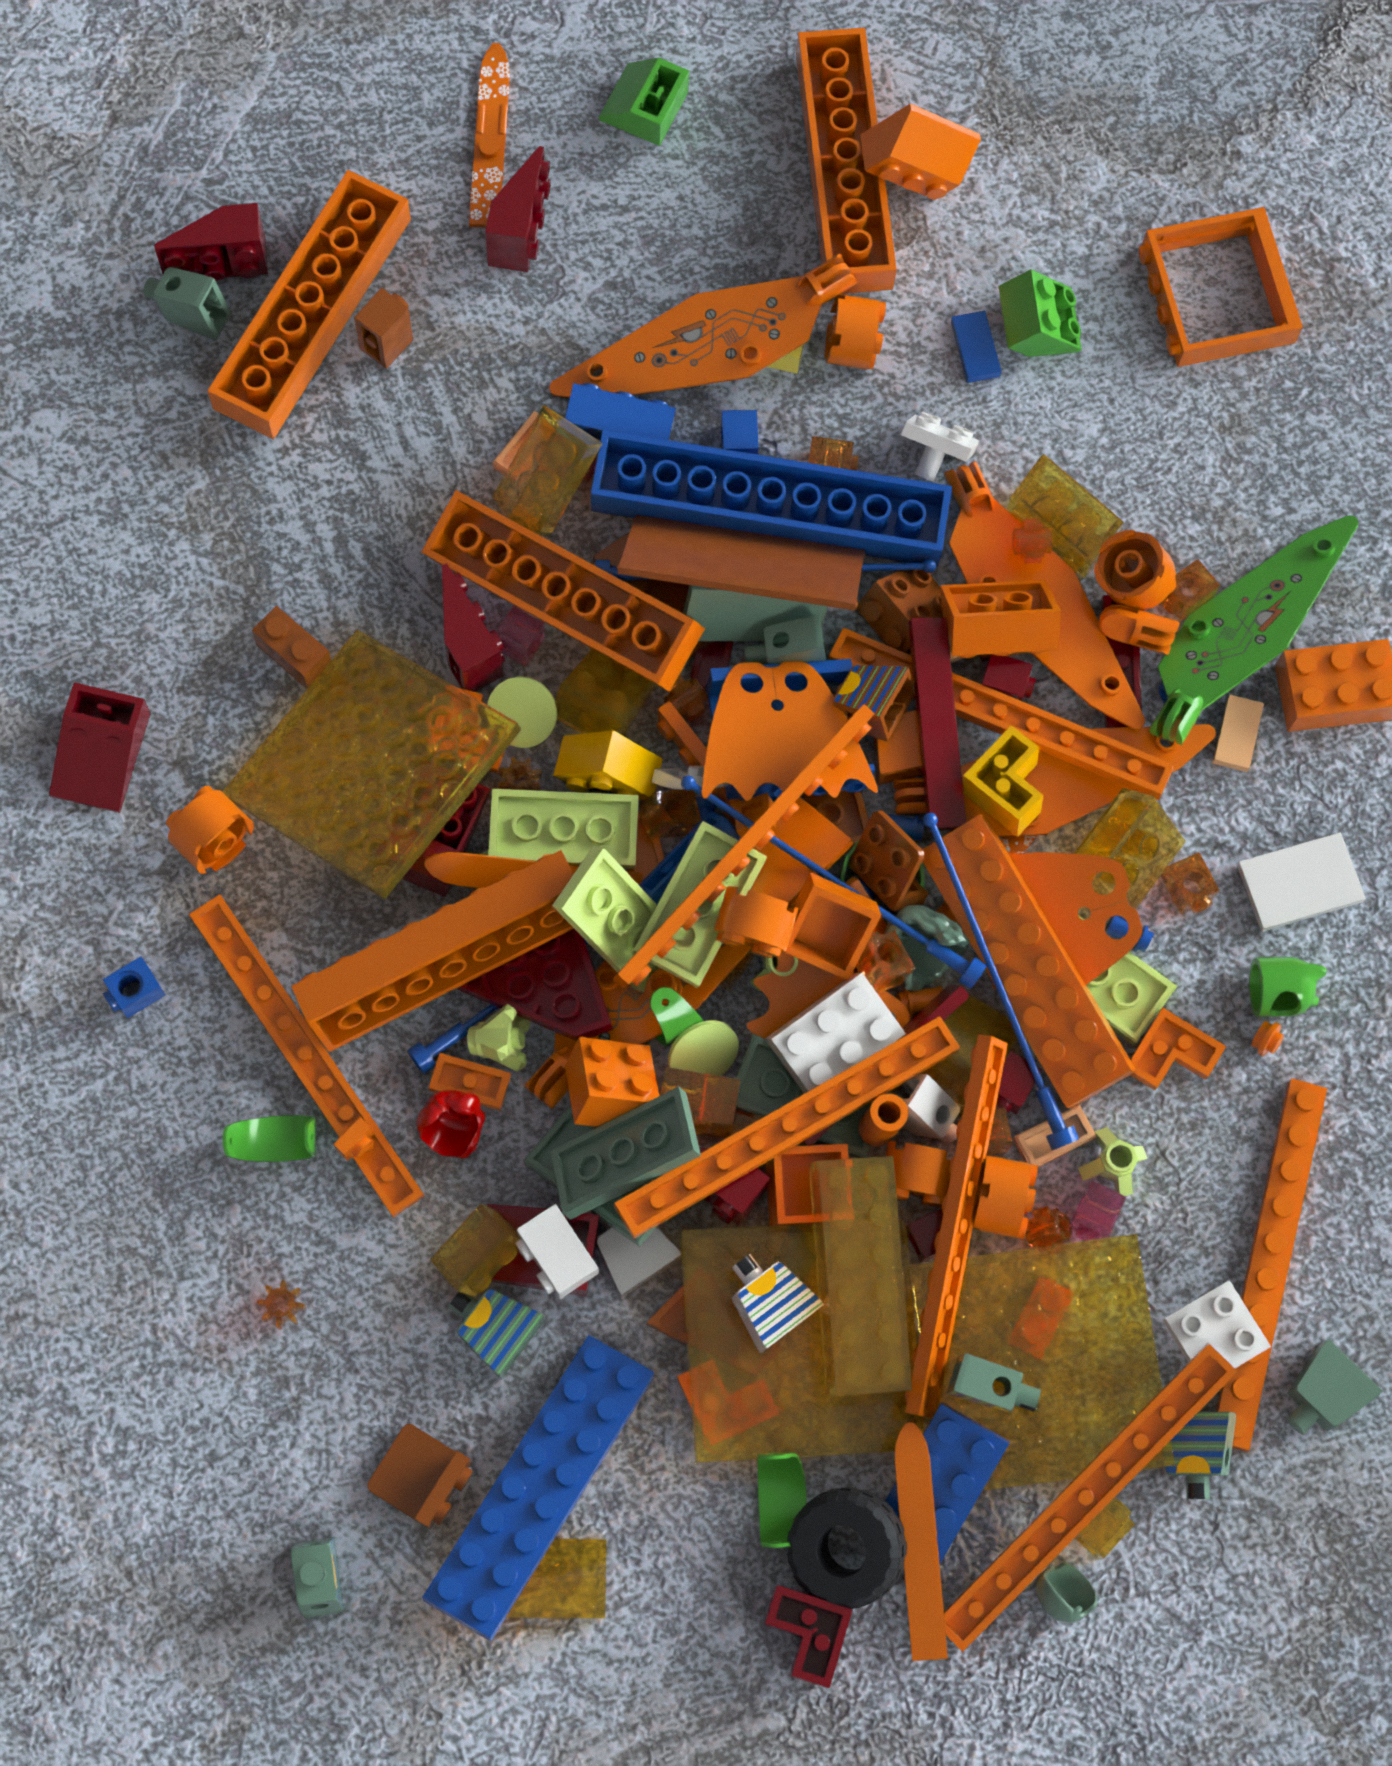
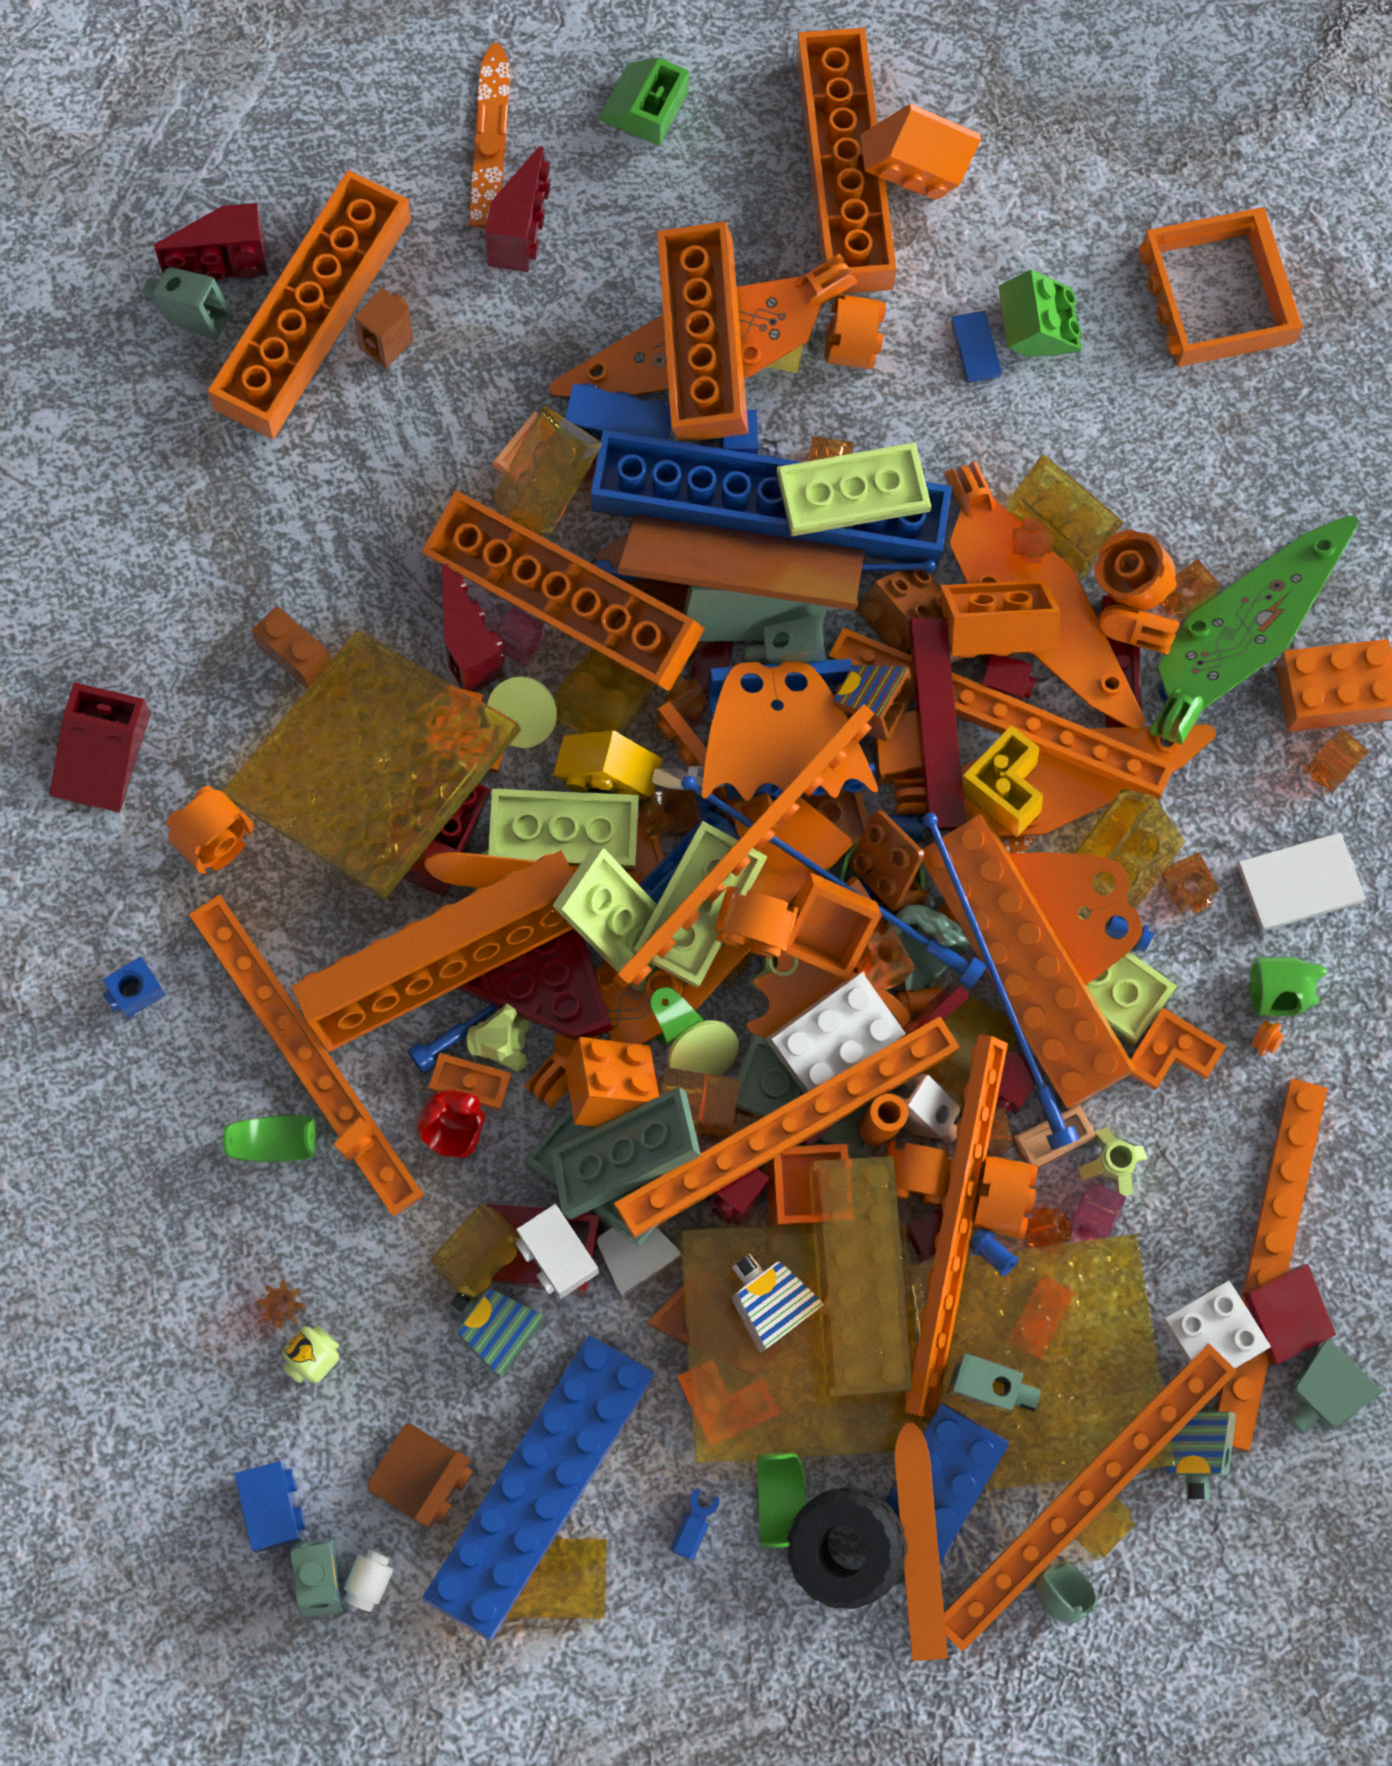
(270, 1506): none -> blue brick
(310, 1354): none -> yellowish green head
(367, 1580): none -> white brick
(515, 772): clear orange gear -> none
(693, 1528): none -> blue bar
(702, 332): none -> orange brick
(820, 1630): dark red brick -> none
(853, 489): none -> yellowish green tile
(938, 441): white plate -> none
(993, 1252): none -> blue pin
(1238, 733): light nougat tile -> none
(1290, 1313): none -> dark red tile
(1336, 760): none -> clear orange brick

